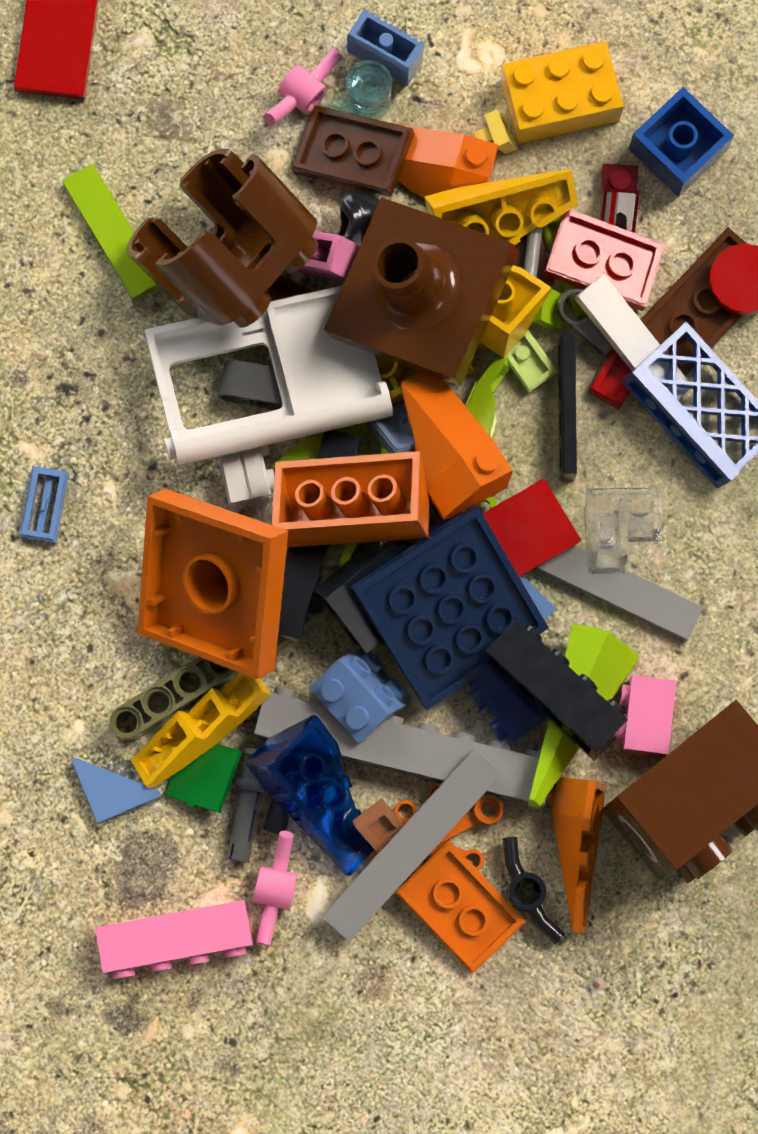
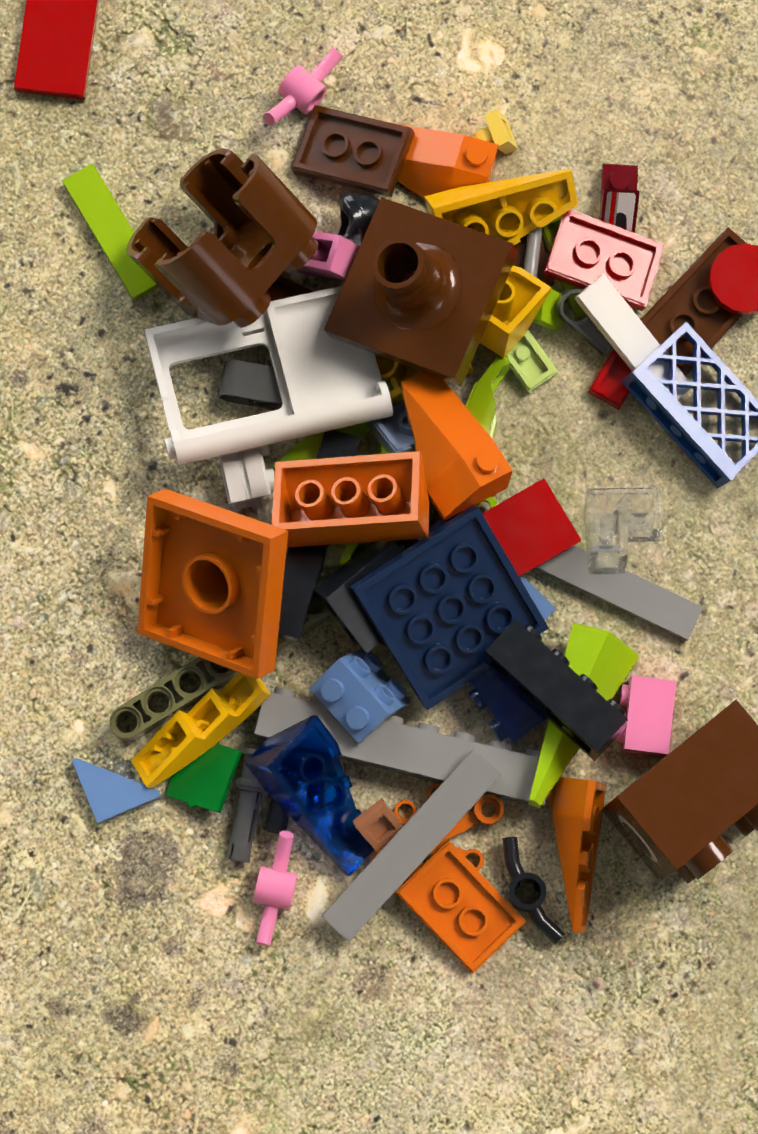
(39, 535): medium blue tile -> none
(174, 937): bright pink brick -> none
(369, 89): clear light blue wheel -> none
(382, 43): medium blue brick -> none
(561, 92): yellow brick -> none
(567, 407): black tile -> none
(680, 141): blue brick -> none

